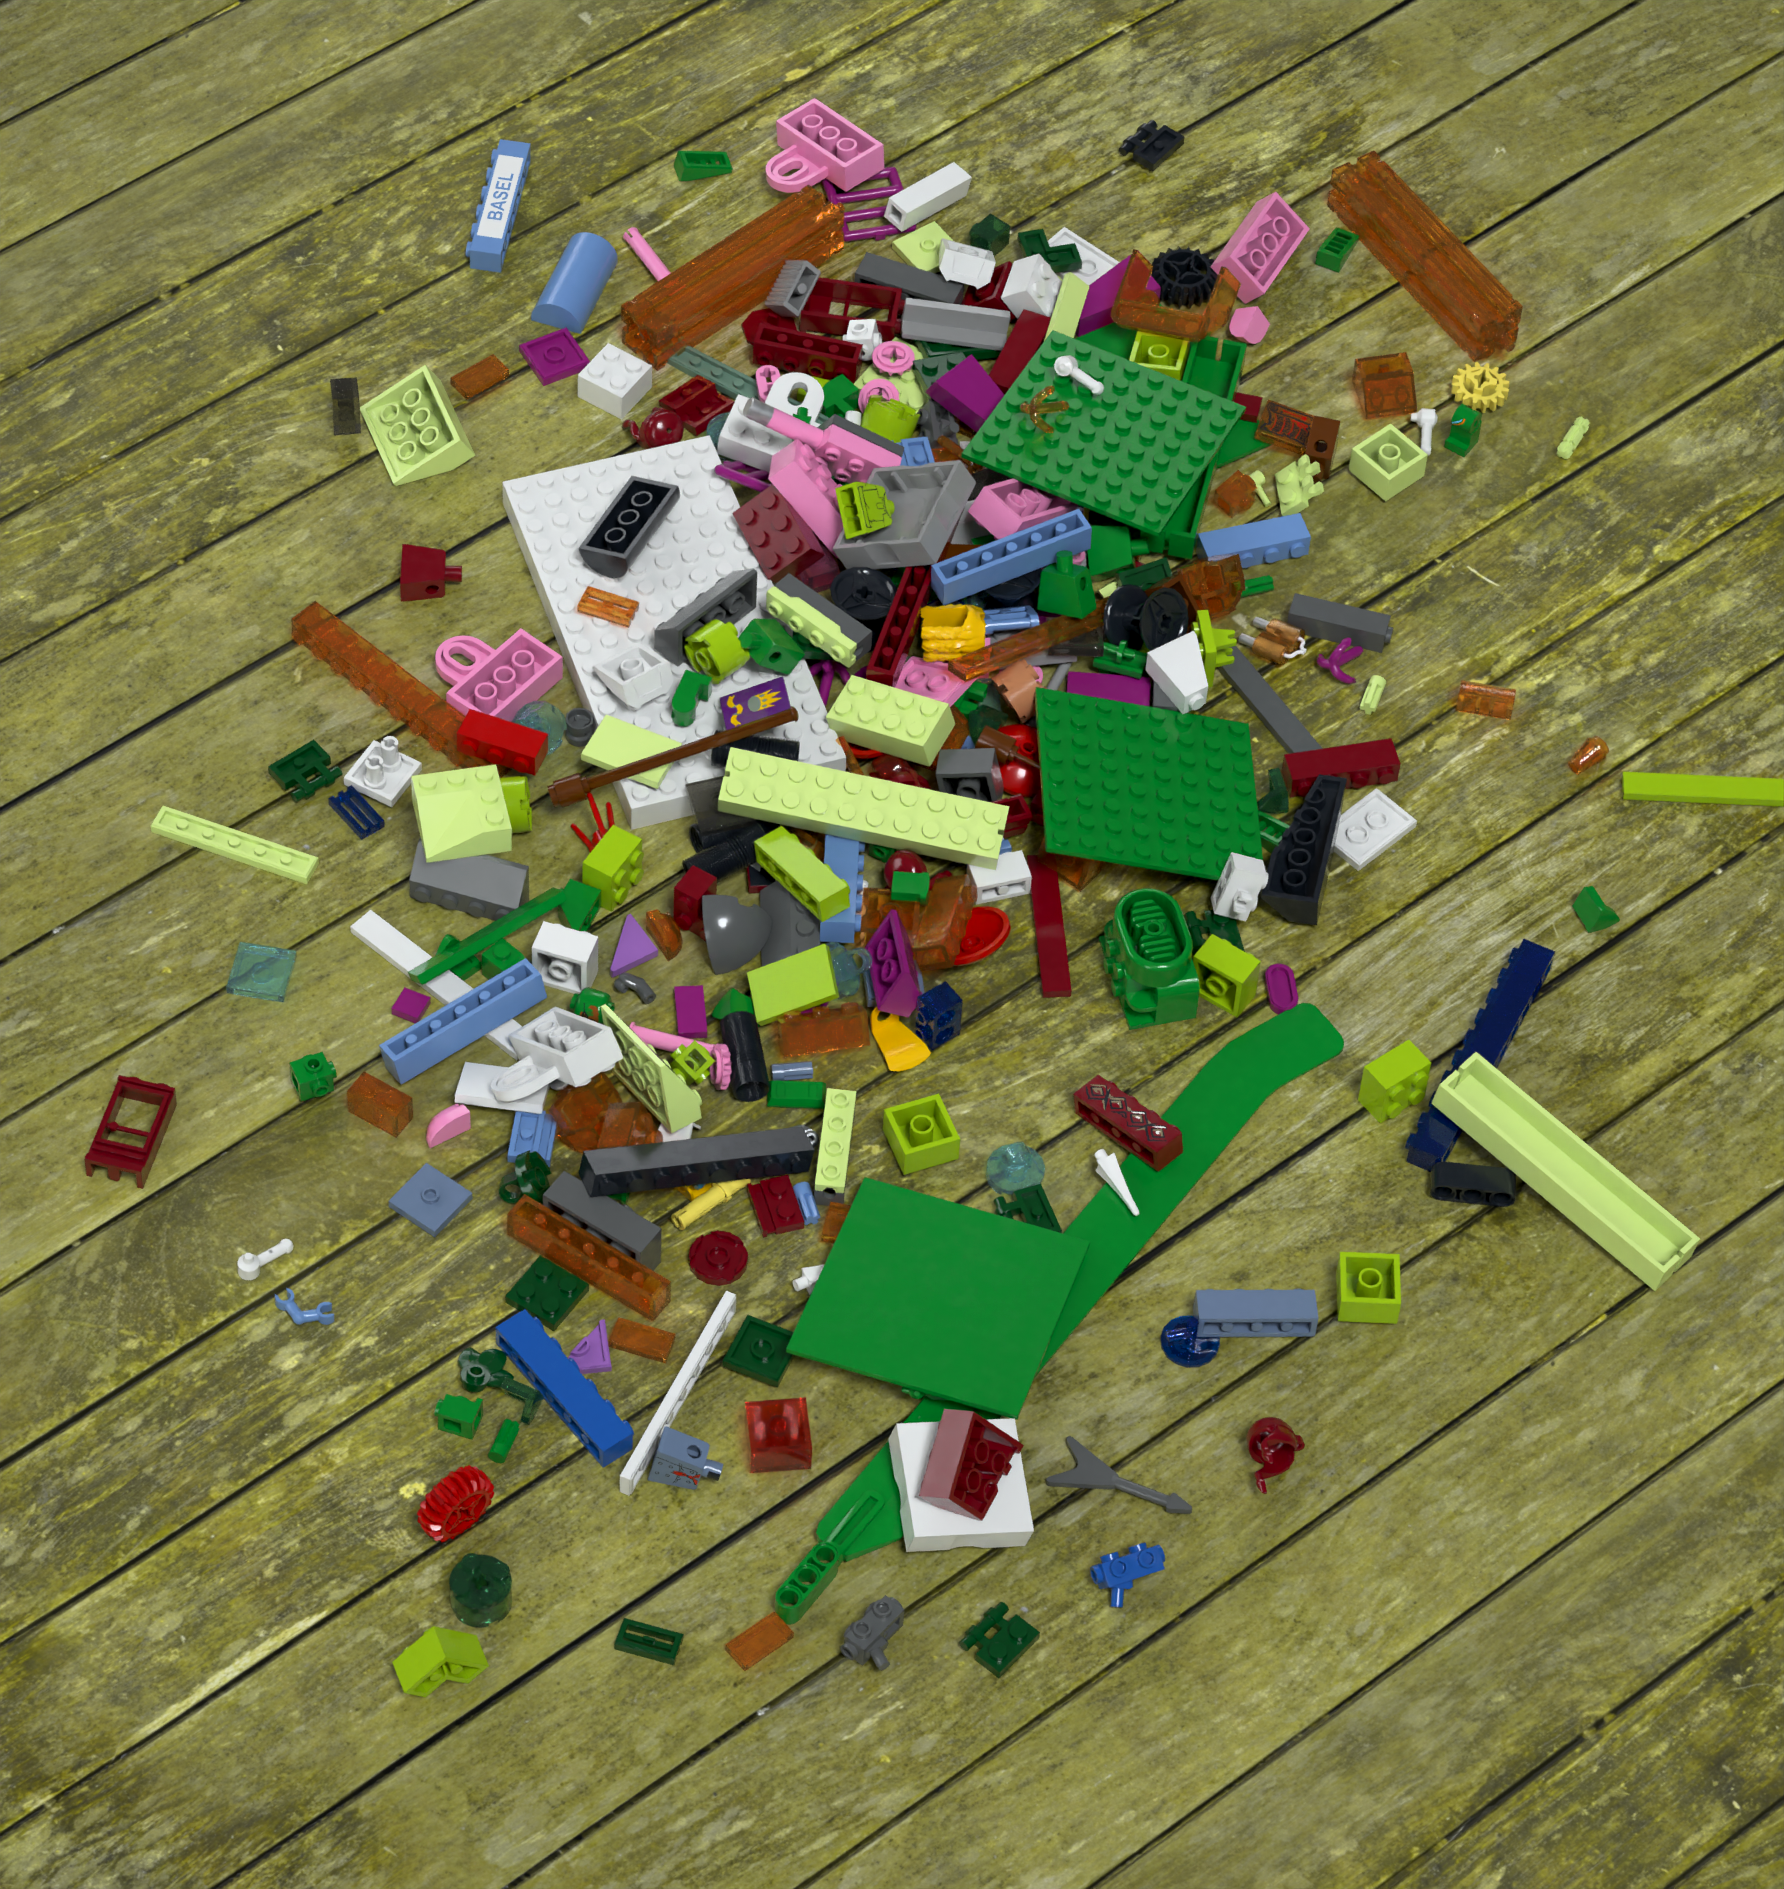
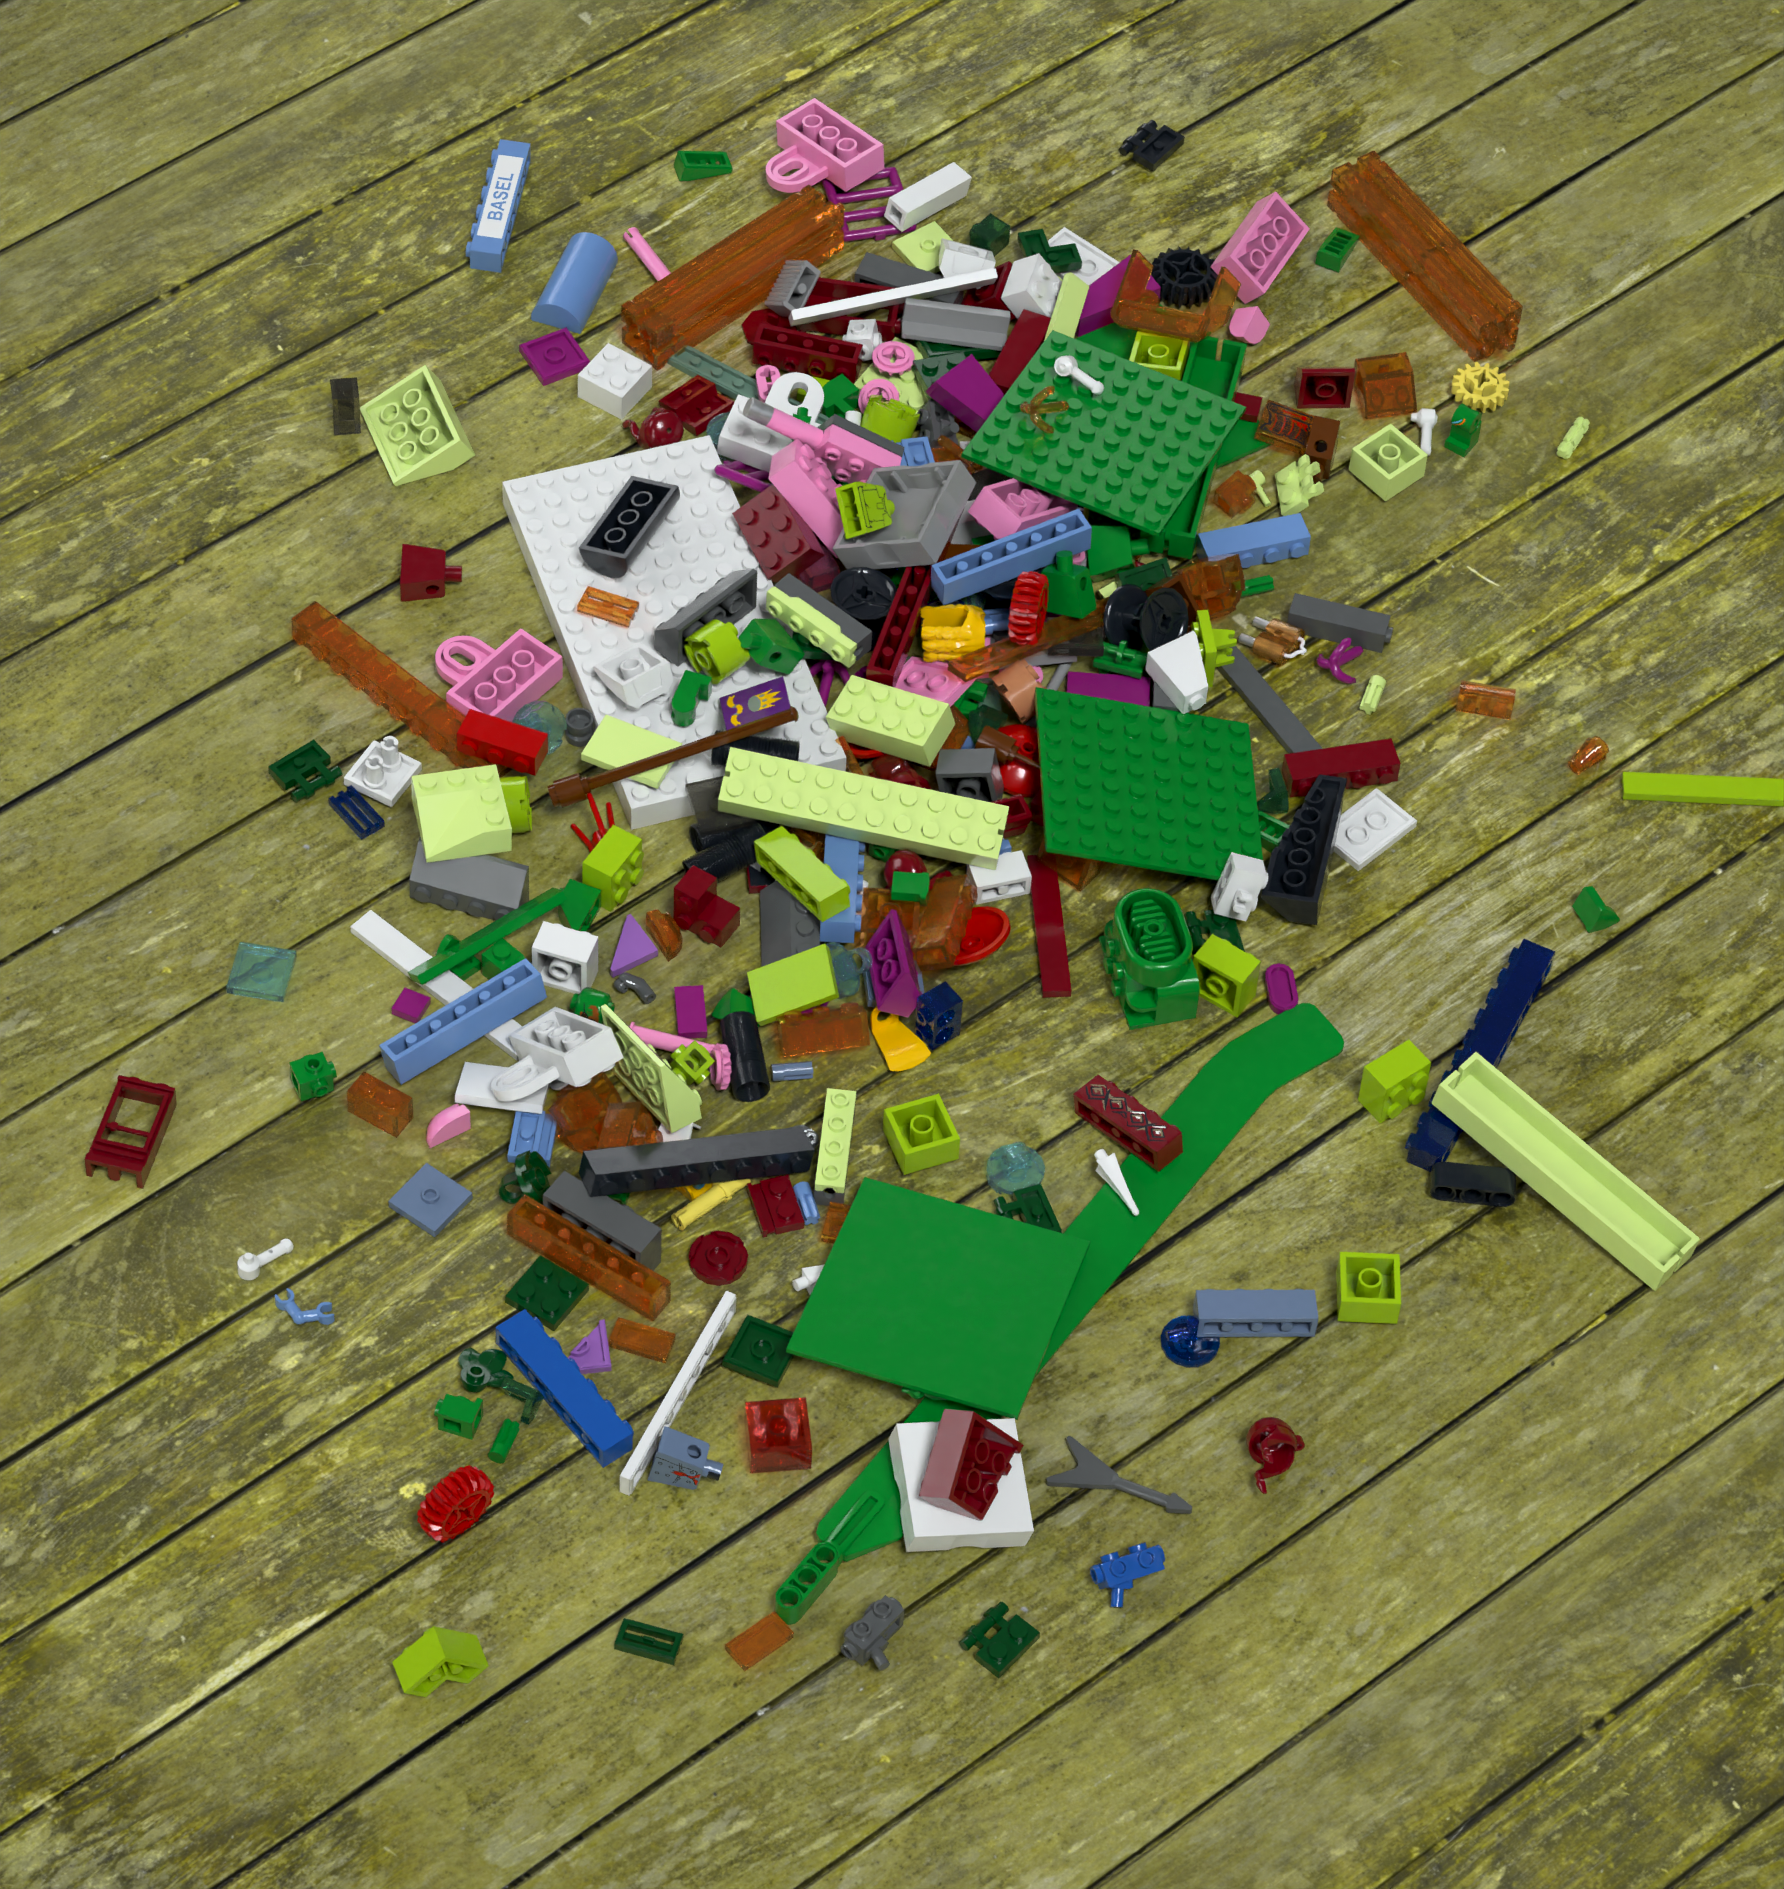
(234, 844): yellowish green tile -> none
(479, 376): clear orange tile -> none
(480, 1590): clear green brick -> none
(733, 931): dark grey brick -> none
(797, 1094): green tile -> none
(892, 296): none -> white tile
(1028, 608): none -> red gear
(1324, 387): none -> dark red slope

